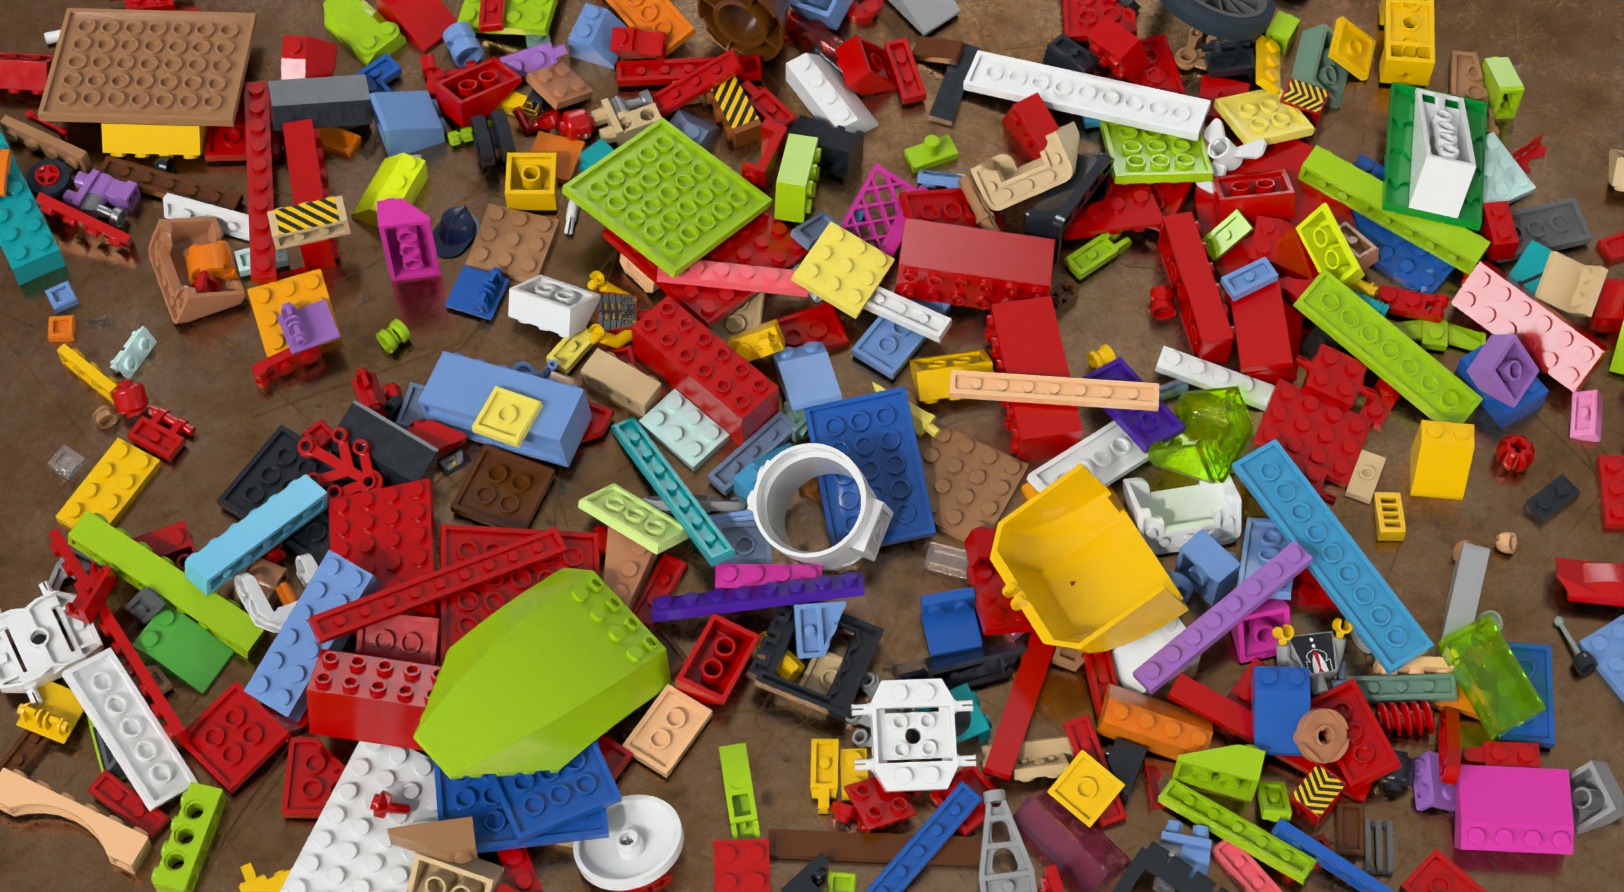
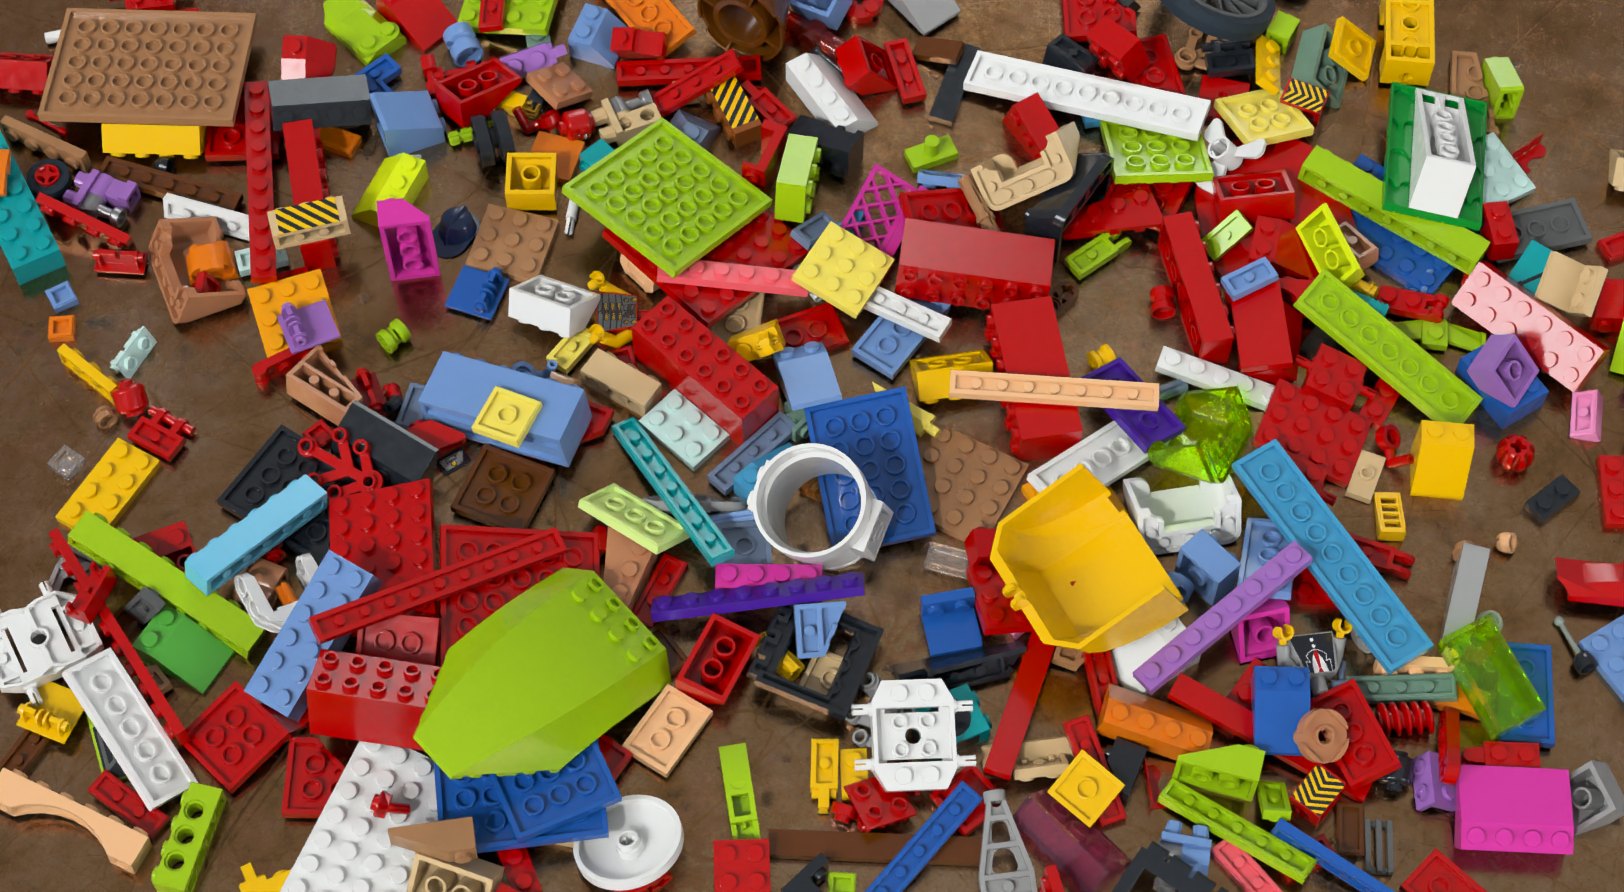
(120, 261): none -> red hinge
(321, 386): none -> nougat wedge
(1383, 555): none -> red hinge
(1388, 440): none -> red plate

